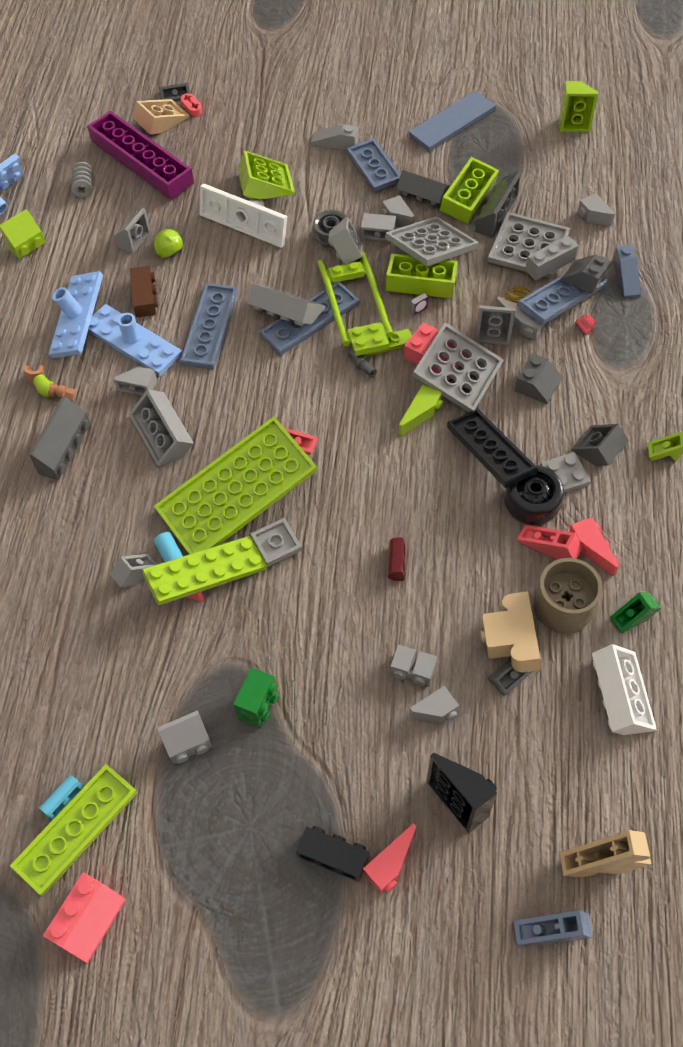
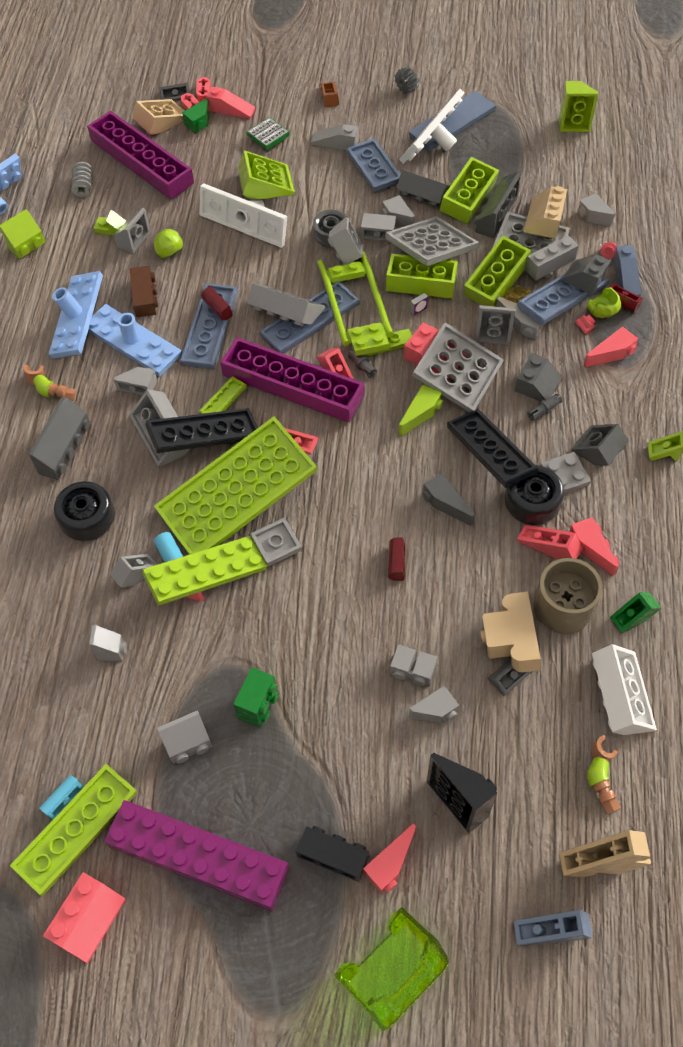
(84, 511): none -> black wheel
(107, 644): none -> light grey slope
(109, 225): none -> lime slope
(197, 116): none -> green slope
(197, 855): none -> magenta brick
(200, 89): none -> coral beam
(200, 430): none -> black tile
(216, 303): none -> dark red brick
(225, 396): none -> lime plate
(227, 103): none -> coral slope
(268, 133): none -> tile
(293, 379): none -> magenta brick
(329, 94): none -> dark orange slope
(335, 362): none -> coral slope
(395, 970): none -> clear neon green windscreen
(406, 80): none -> dark grey gear
(435, 130): none -> white plate
(446, 499): none -> dark grey slope
(497, 272): none -> lime brick
(544, 406): none -> dark grey pin
(546, 212): none -> tan slope
(598, 775): none -> nougat piece
(605, 304): none -> lime hair
(608, 250): none -> coral plate
(613, 348): none -> coral slope
(628, 300): none -> dark red brick

